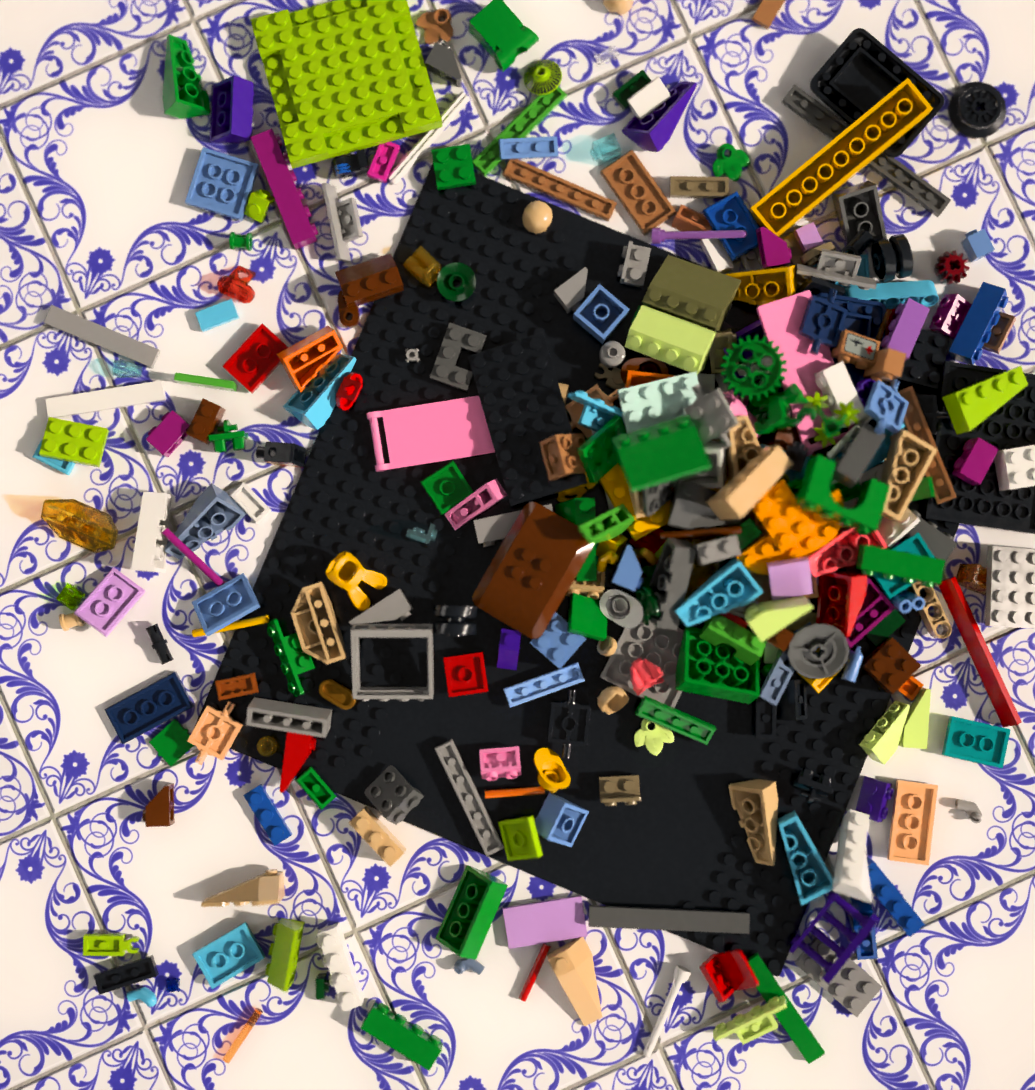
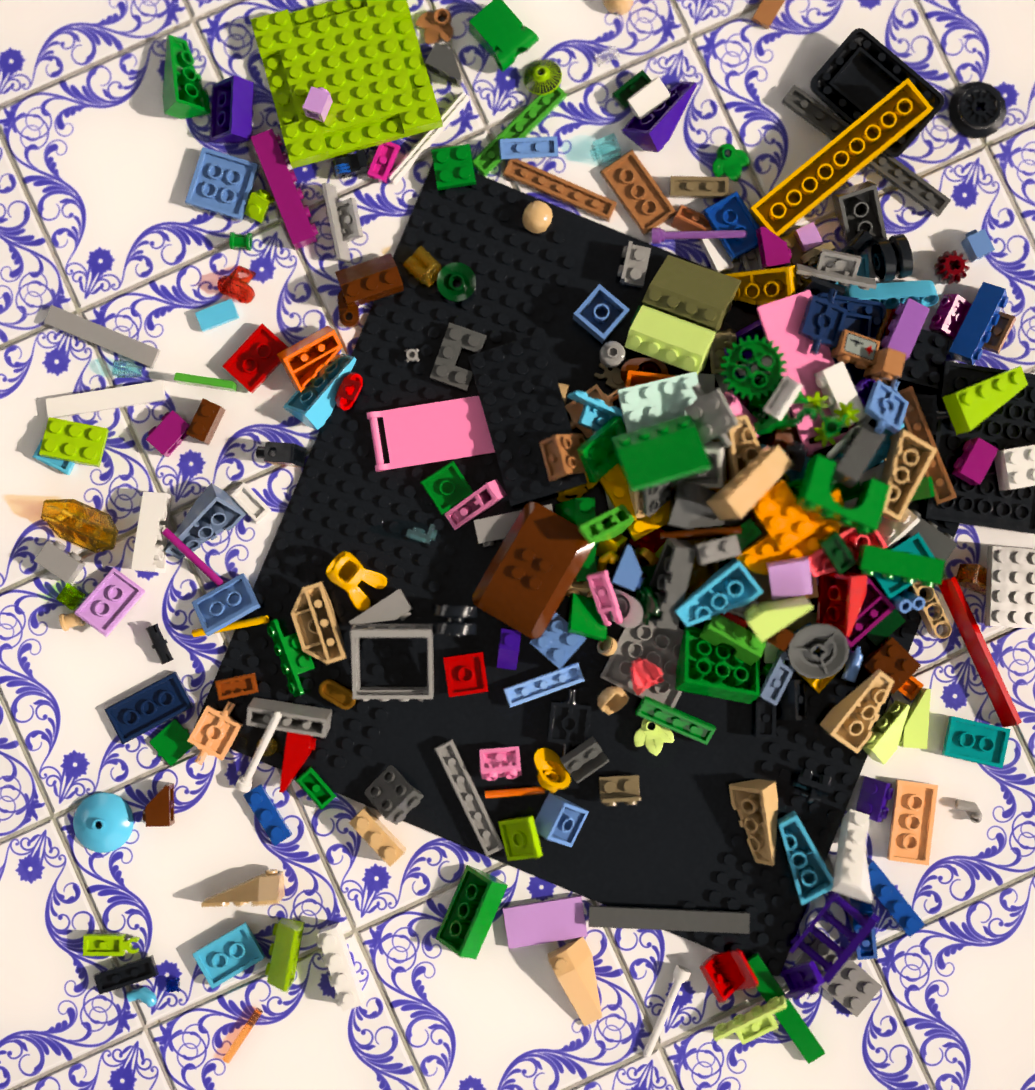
(59, 561): none -> light grey brick
(115, 818): none -> medium azure dish
(237, 438): green hips -> none
(245, 781): none -> white piece
(317, 103): none -> lavender brick
(322, 986): dark green plate -> none
(402, 1036): green brick -> none
(465, 964): sand blue arm -> none
(534, 972): red bar -> none
(572, 291): light grey slope -> none
(584, 760): none -> dark grey bracket
(604, 597): none -> bright pink hinge
(783, 397): none -> white tile
(802, 979): none -> dark purple bracket
(837, 552): none -> dark green plate
(855, 715): none -> tan wedge

